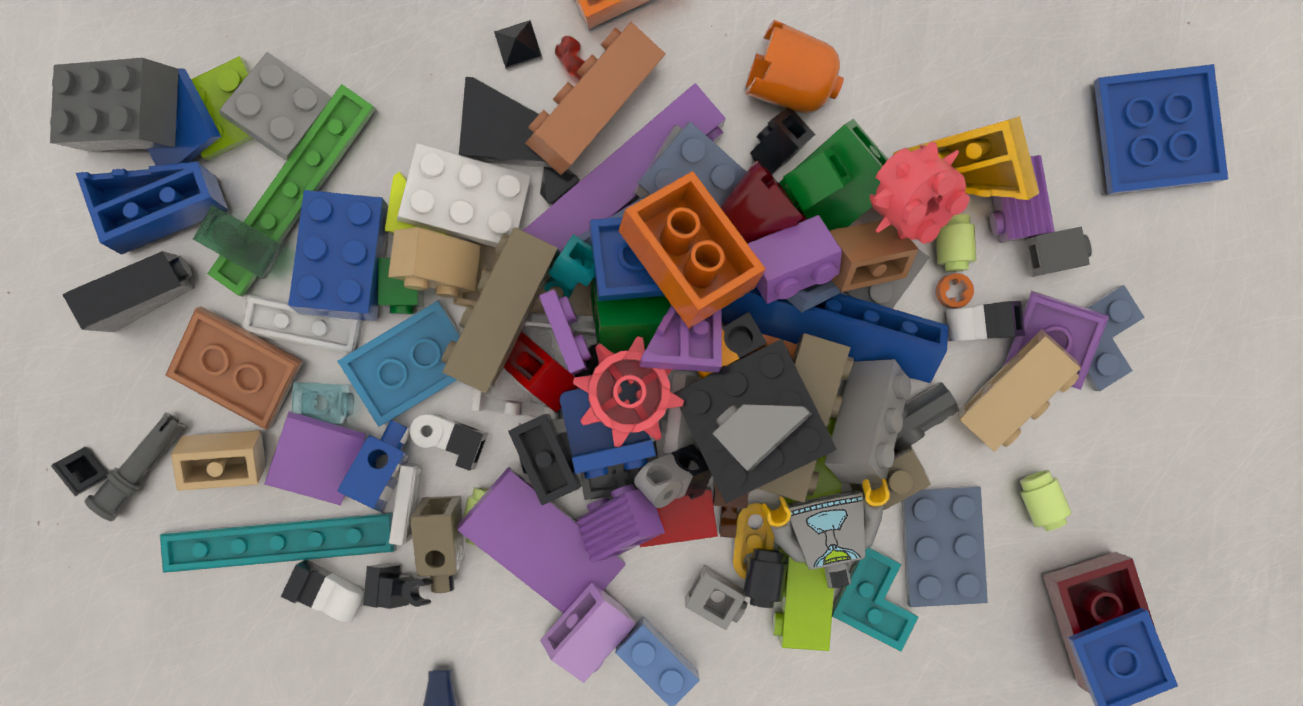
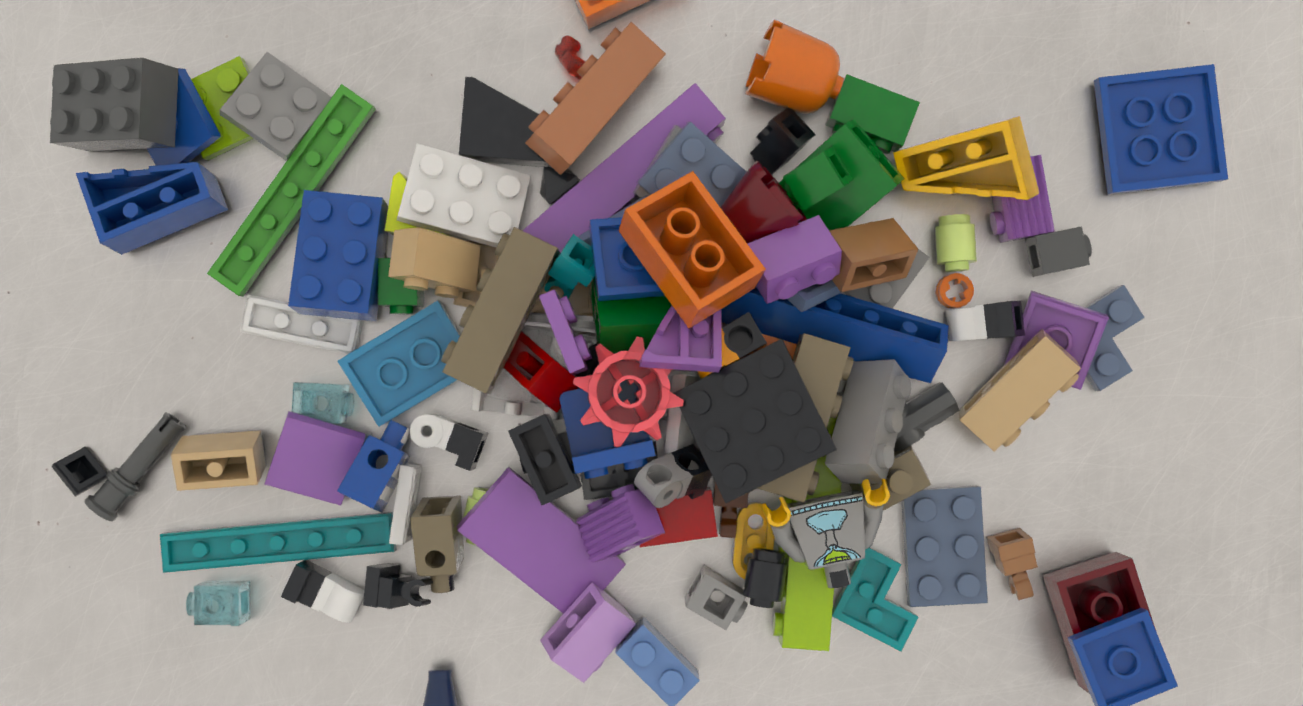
(129, 292): black slope -> none
(231, 597): none -> clear light blue brick
(233, 368): nougat tile -> none
(238, 242): clear green plate -> none
(518, 44): black slope -> none
(757, 430): light grey slope -> none
(878, 111): none -> green brick
(919, 193): coral brick -> none
(1013, 556): none -> medium nougat piece
(1045, 500): yellowish green brick -> none

